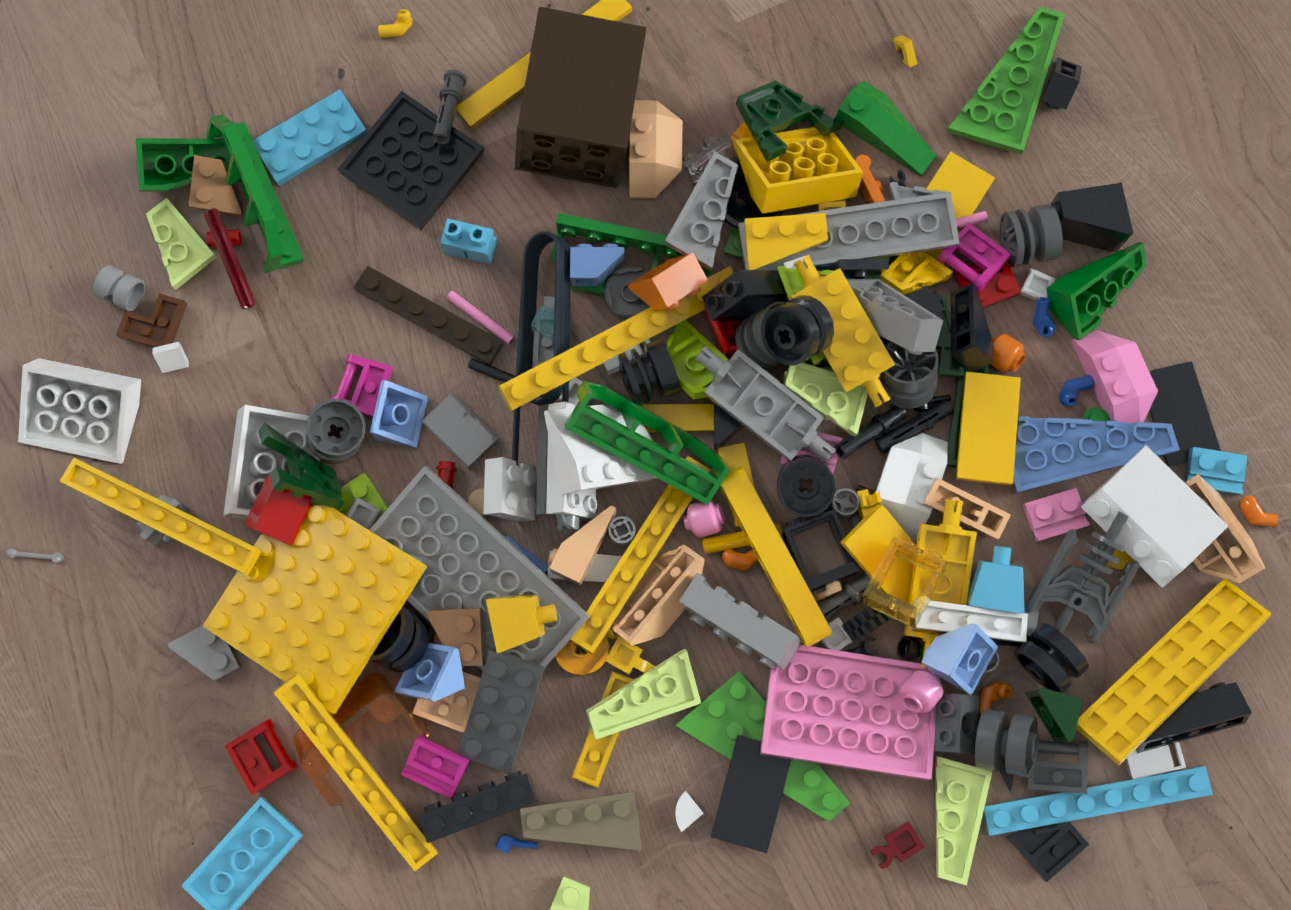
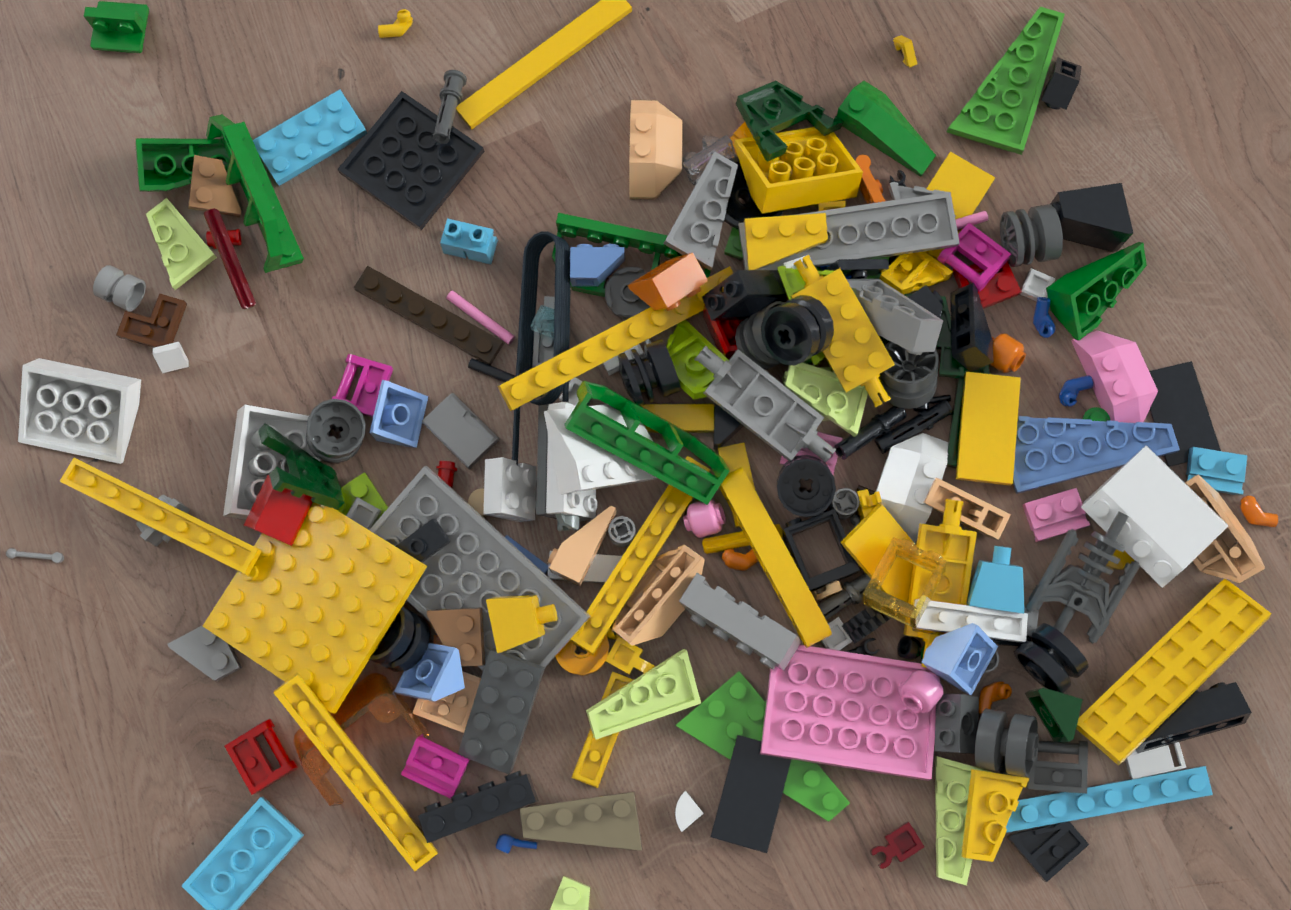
(117, 26): none -> green bracket
(425, 541): none -> black plate
(579, 97): dark brown piece -> none
(988, 811): none -> yellow wing

